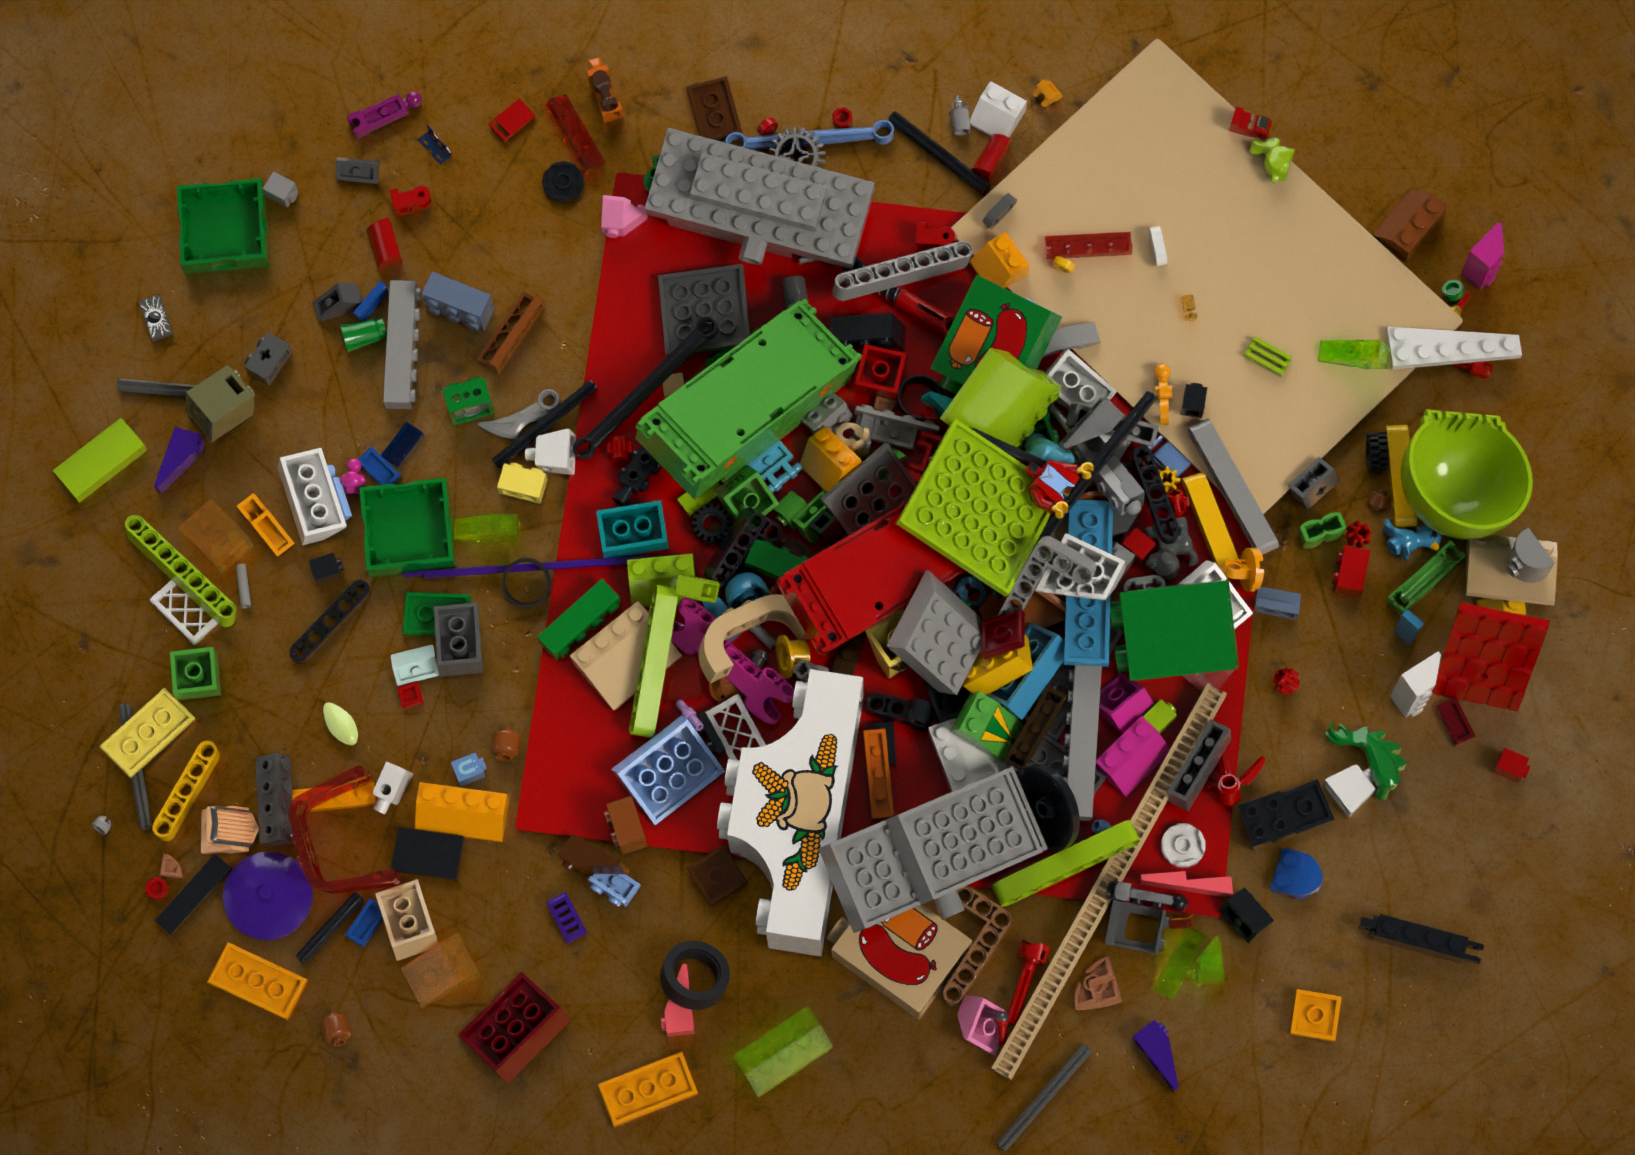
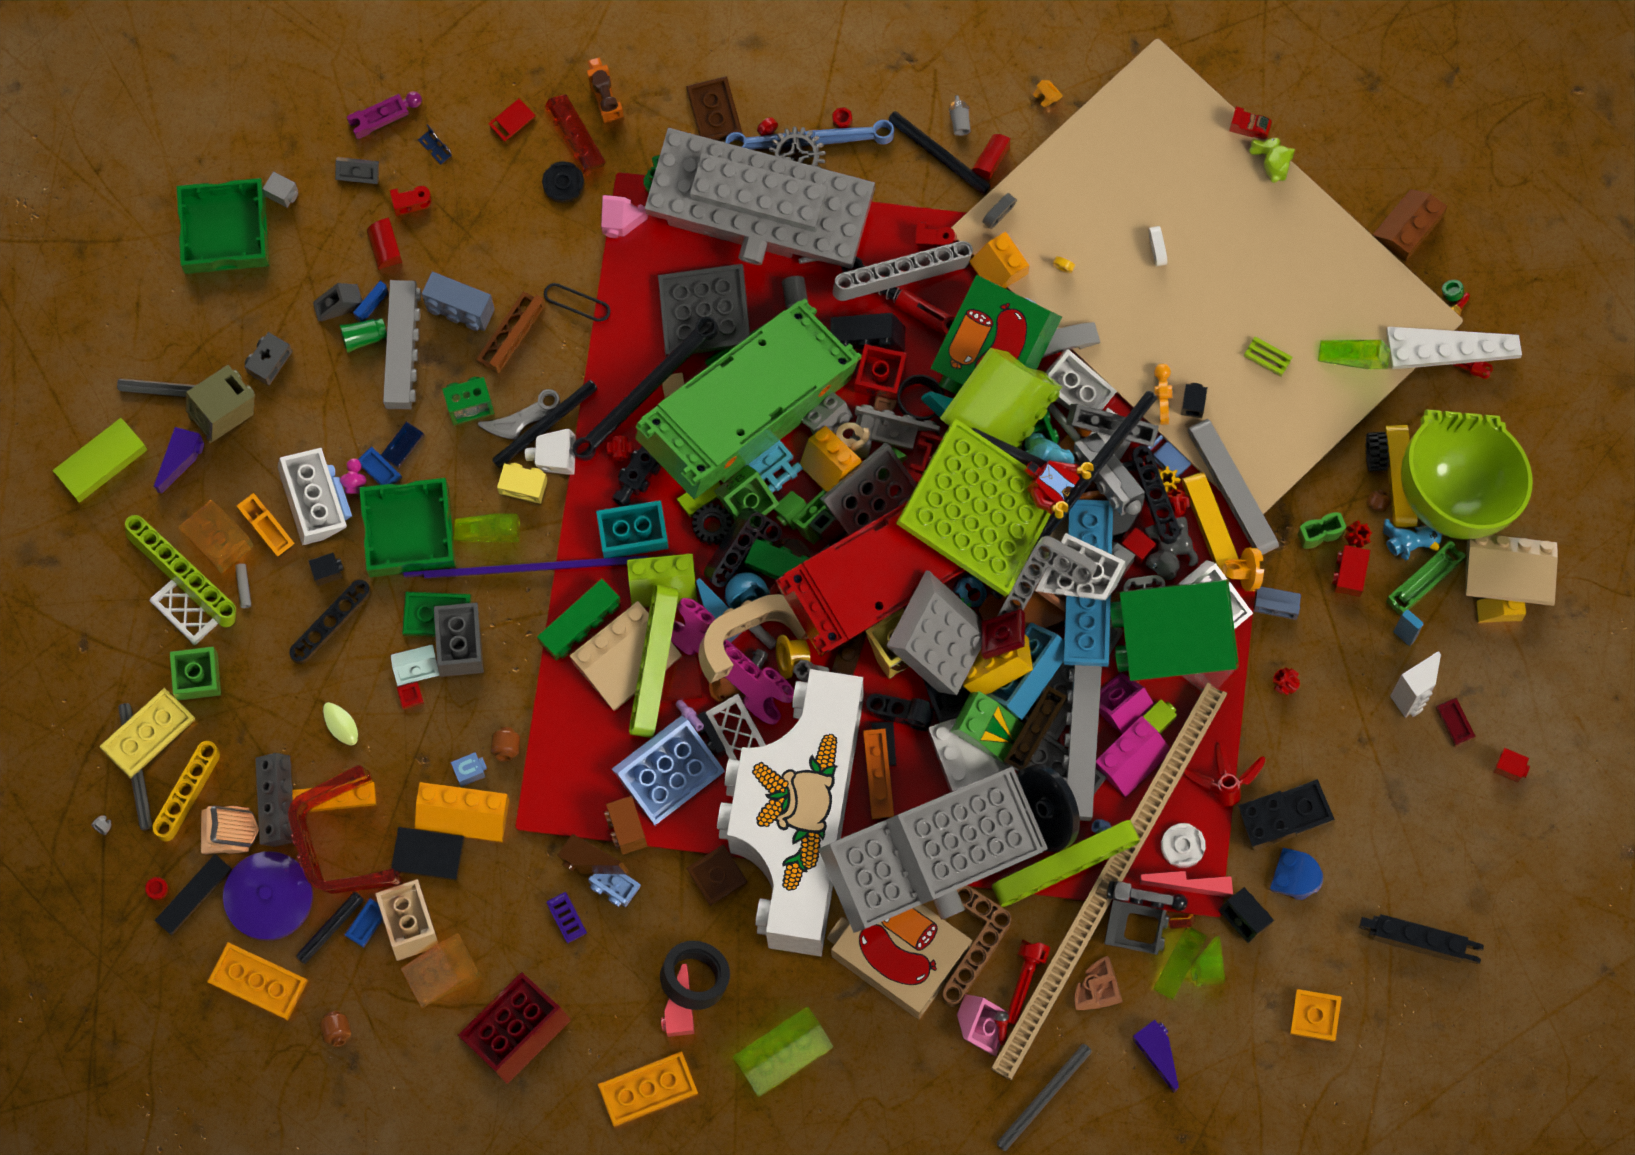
(156, 318): tile -> none
(170, 867): nougat tile -> none
(393, 777): white torso -> none
(516, 602): black tyre -> none
(580, 294): none -> black piece
(696, 588): lime brick -> none
(933, 417): red hand -> none
(997, 111): white slope -> none
(1088, 245): clear red hinge -> none
(1097, 421): dark grey slope -> none
(1188, 306): clear yellow piece -> none
(1199, 765): dark grey brick -> none
(1313, 483): dark grey brick -> none
(1350, 788): white torso -> none
(1379, 753): green animal -> none
(1485, 258): dark pink slope -> none
(1490, 656): red piece -> none
(1529, 559): light grey brick -> none

